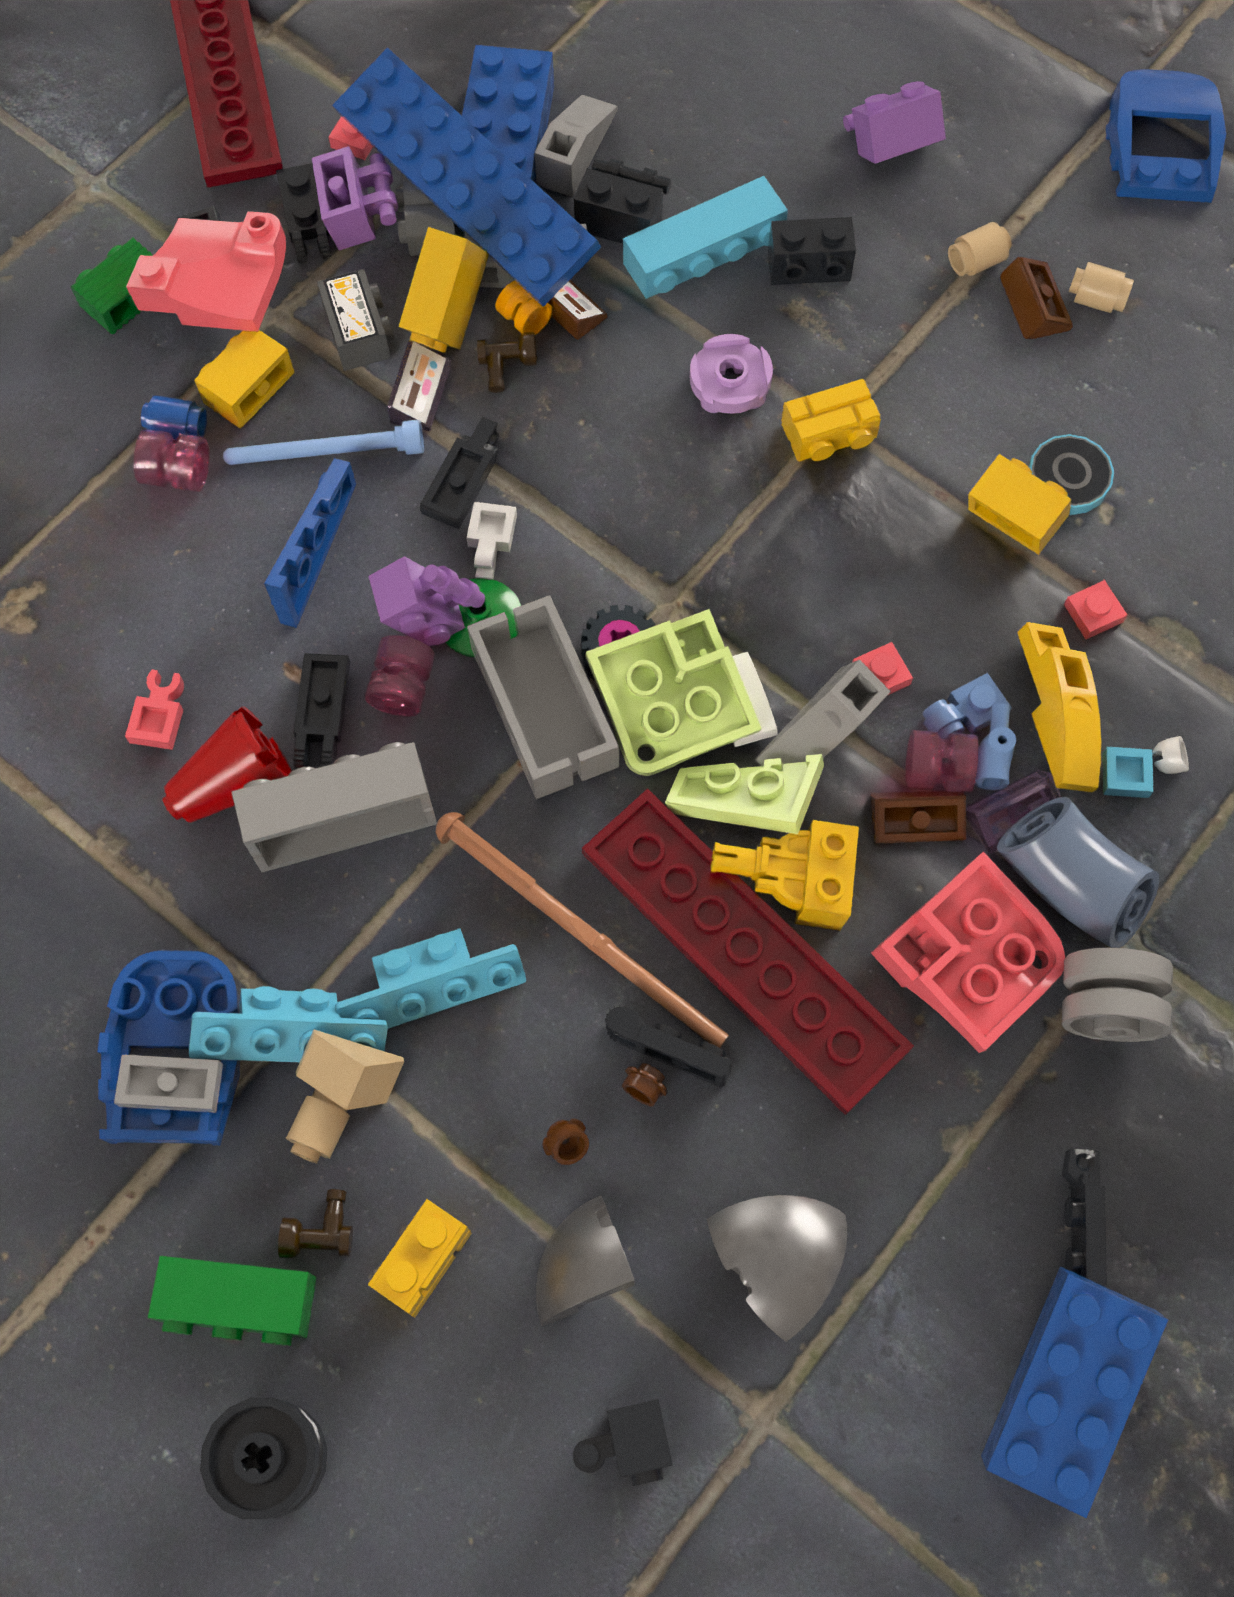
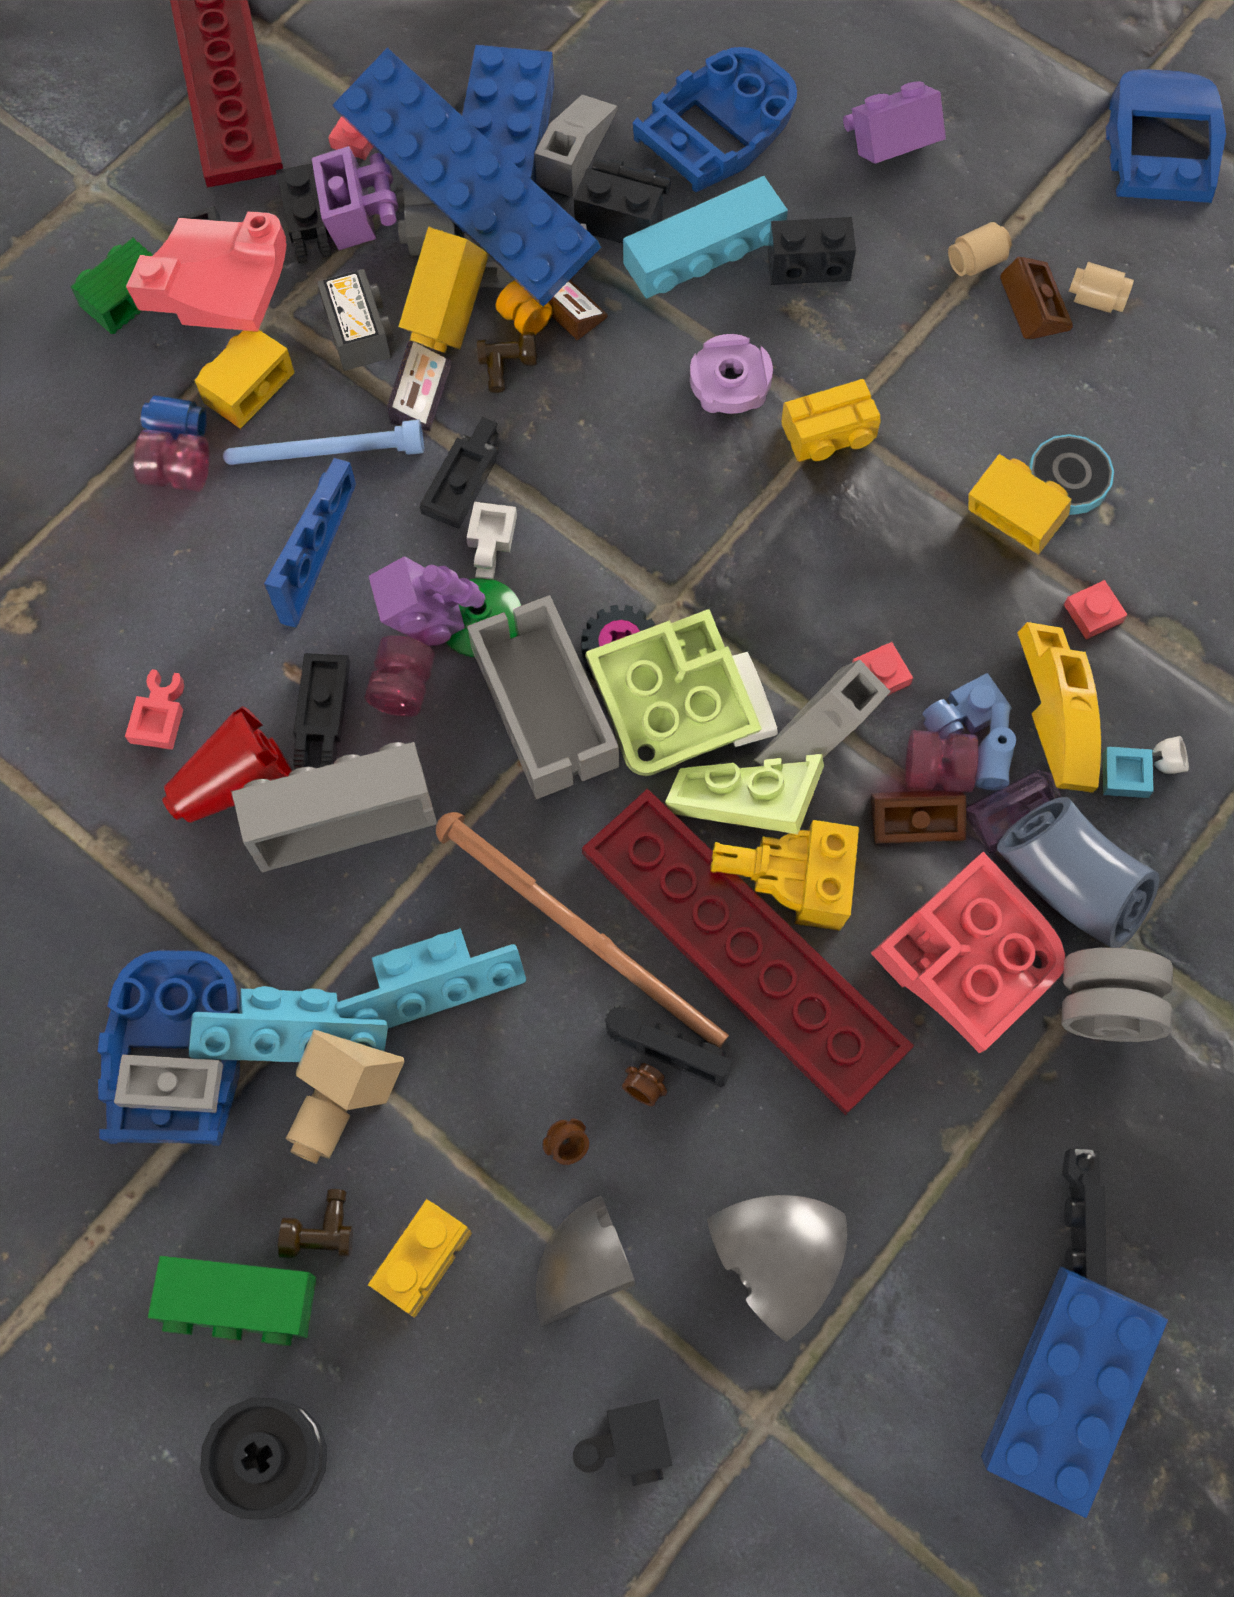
(738, 91): none -> blue slope

